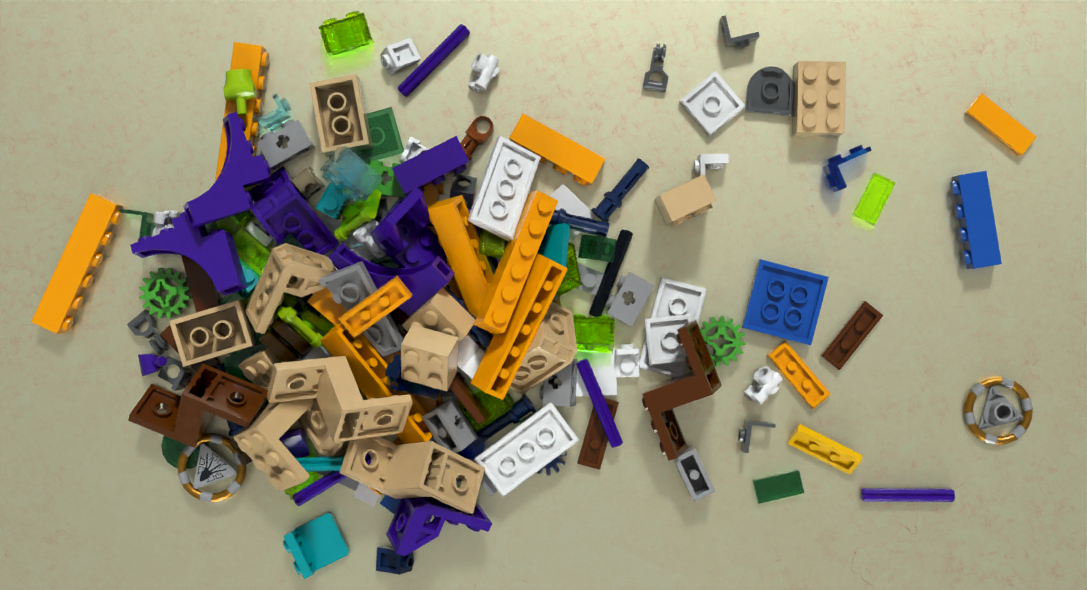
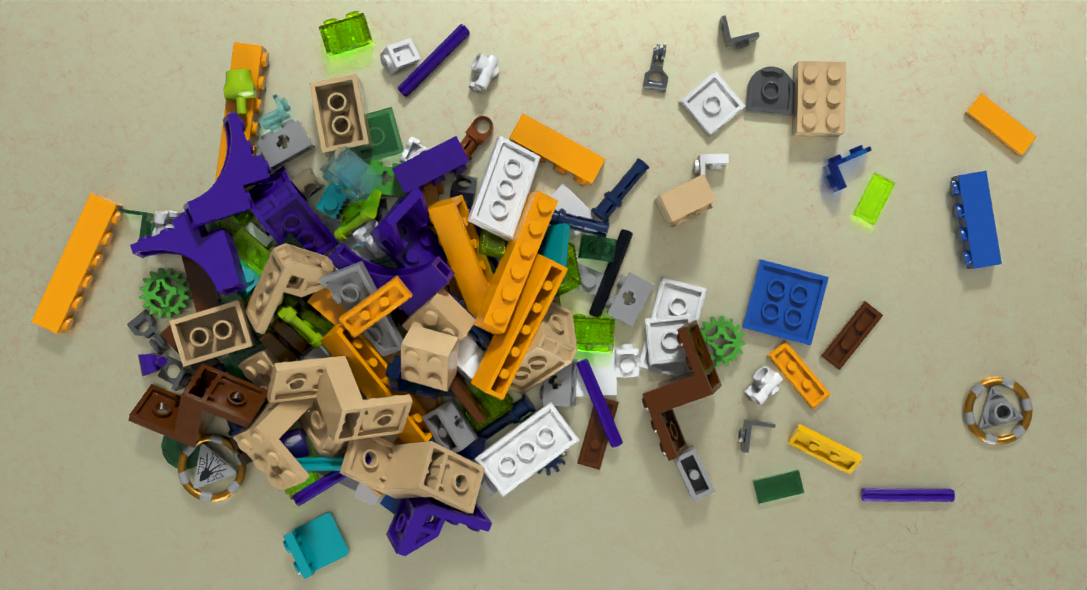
(390, 562): dark blue bracket -> none

